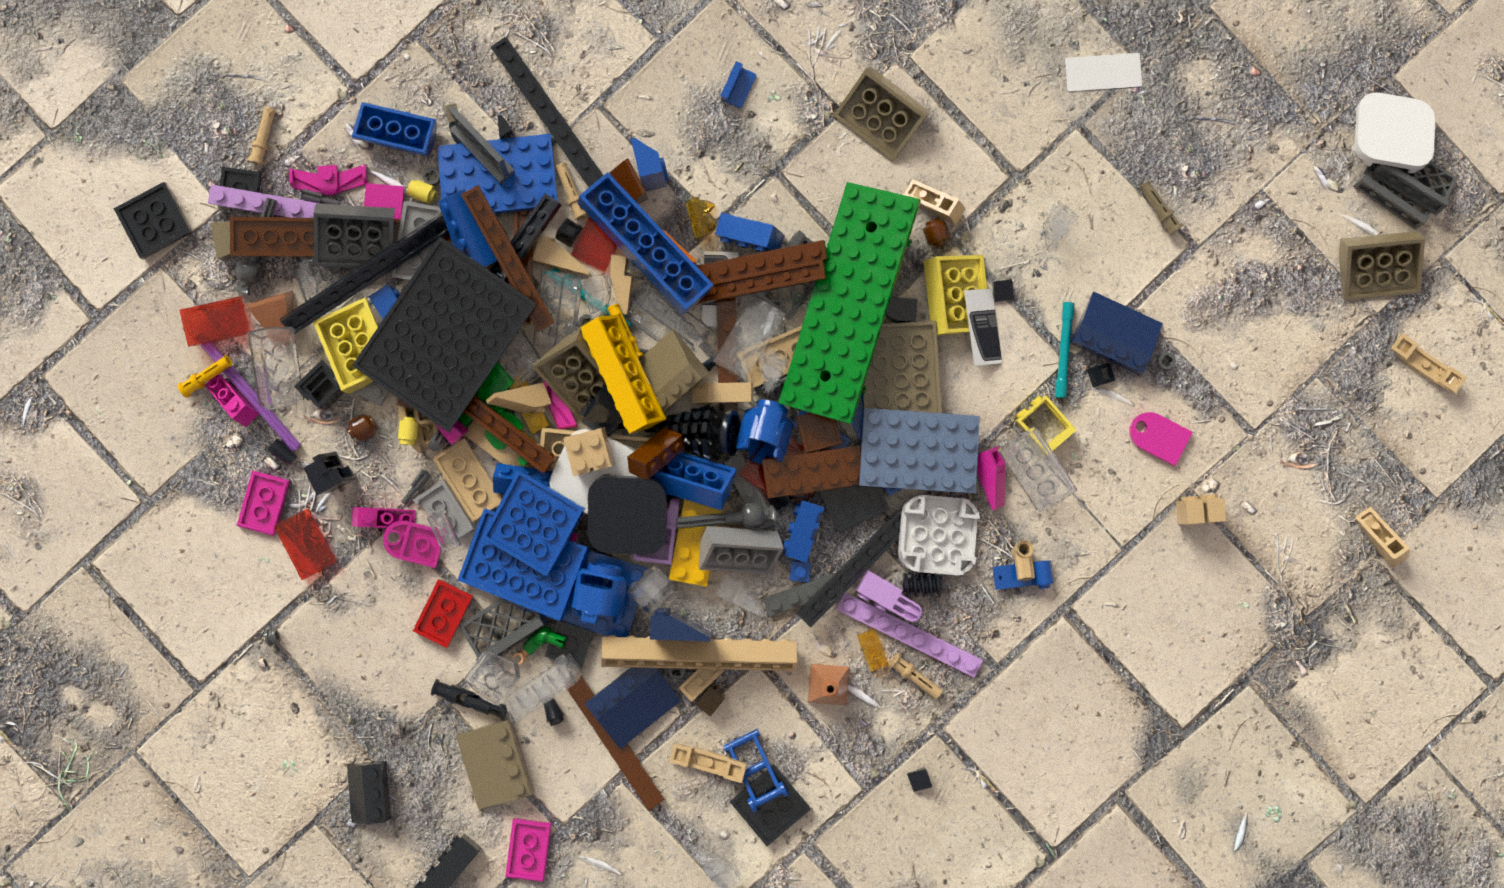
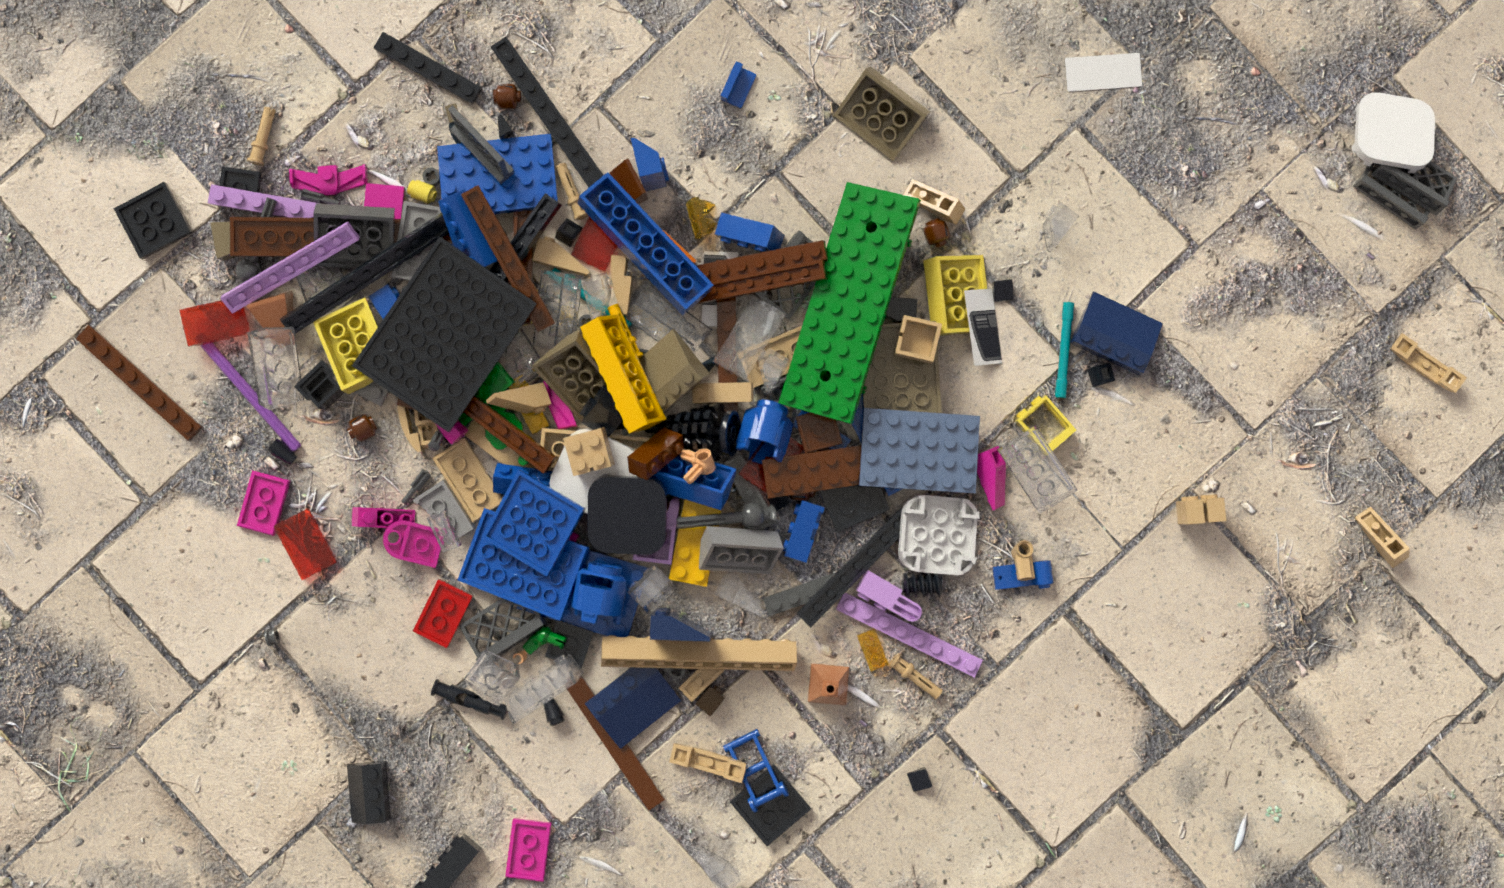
(139, 382): none -> reddish brown plate
(198, 381): yellow pin -> none
(231, 400): dark pink slope -> none
(290, 267): none -> lavender plate
(328, 473): black plate -> none
(395, 129): blue brick -> none
(408, 431): light yellow brick -> none
(427, 68): none -> black plate
(495, 764): dark tan slope -> none
(506, 96): none -> reddish brown head
(701, 461): none -> light nougat axle
(800, 571): blue plate -> none
(918, 339): none -> tan piece
(1161, 357): dark grey bush -> none
(1161, 437): dark pink tile -> none
(1165, 215): dark tan pin -> none
(1381, 265): dark tan slope -> none

